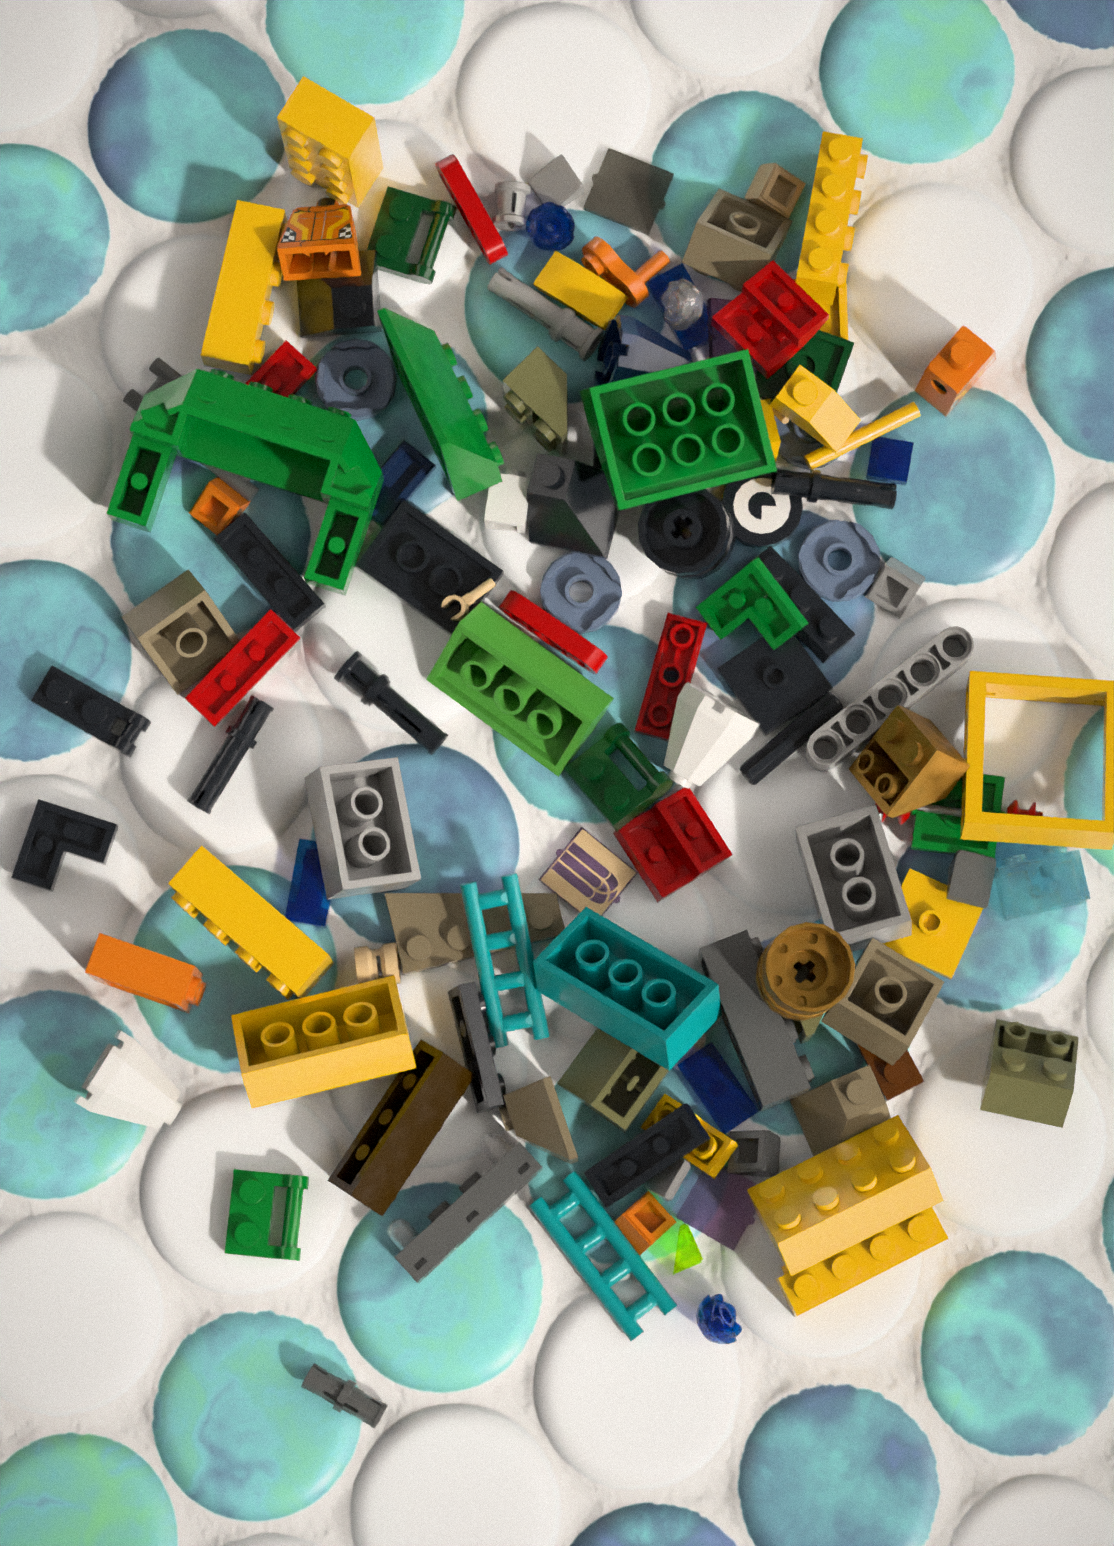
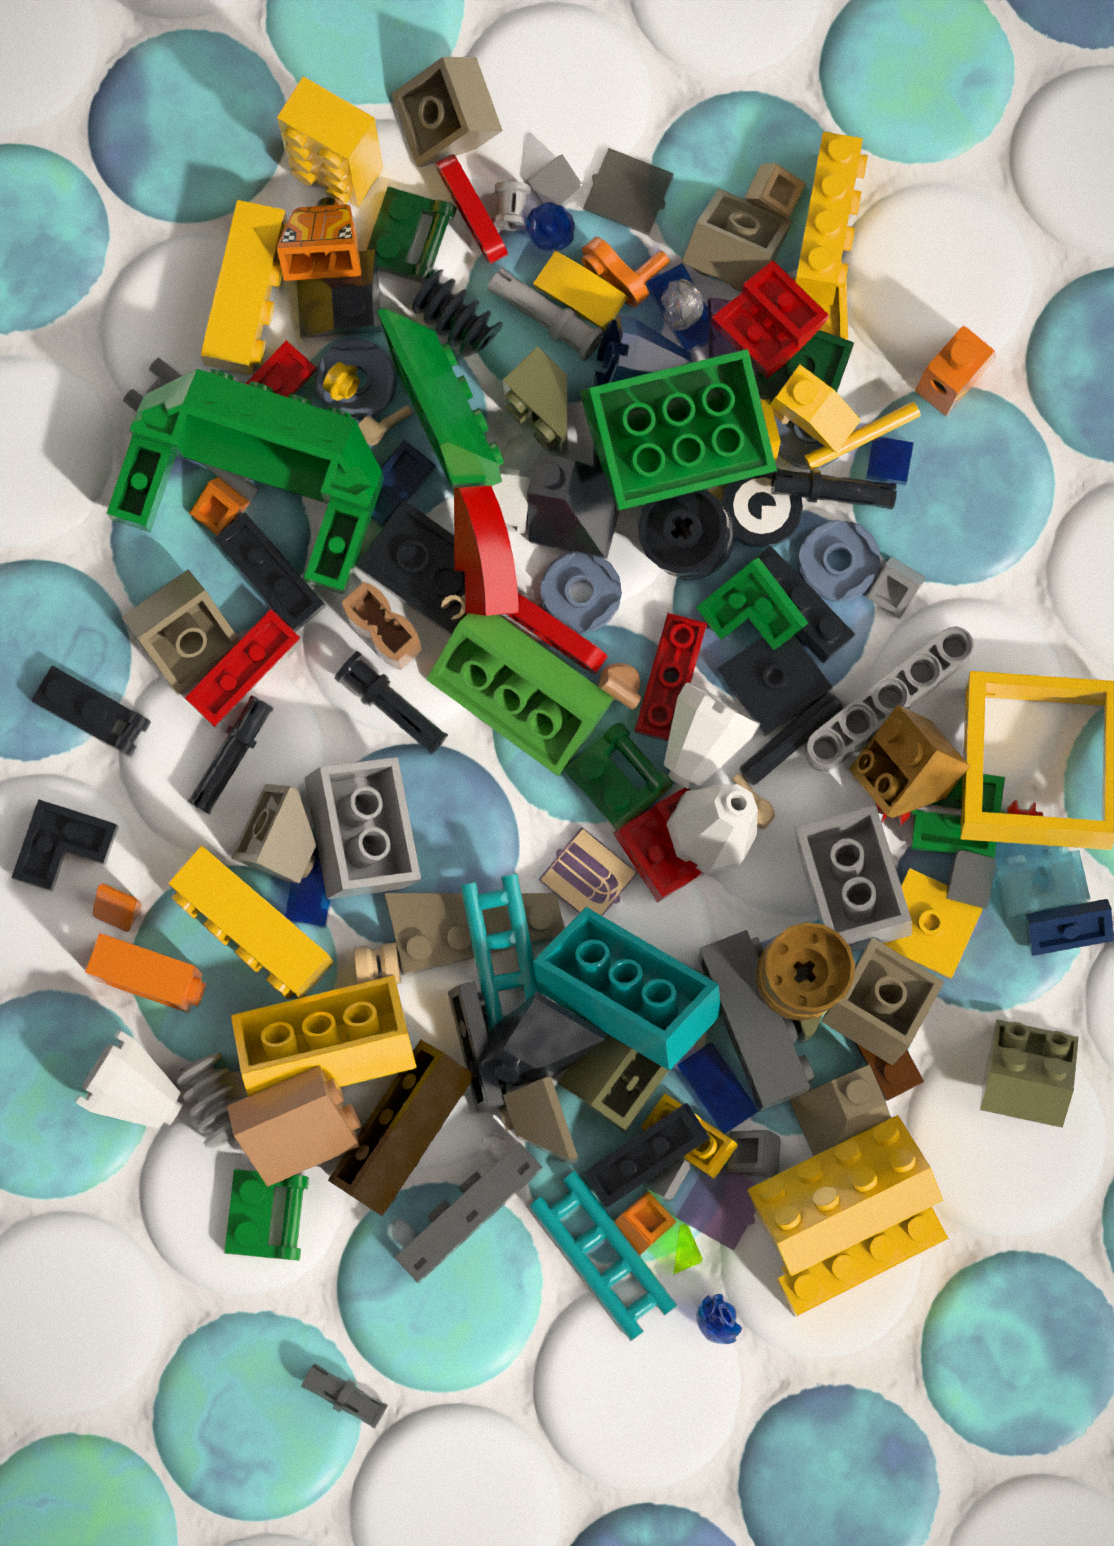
(116, 907): none -> orange slope
(211, 1098): none -> light grey piece
(278, 836): none -> slope
(294, 1125): none -> medium nougat brick
(341, 381): none -> yellow plate
(373, 619): none -> medium nougat brick
(375, 431): none -> tan hand
(446, 110): none -> dark tan slope
(454, 316): none -> black piece
(484, 552): none -> red slope
(538, 1041): none -> black slope
(621, 683): none -> medium nougat plate
(714, 826): none -> white cone
(765, 810): none -> tan hand
(1069, 927): none -> dark blue plate

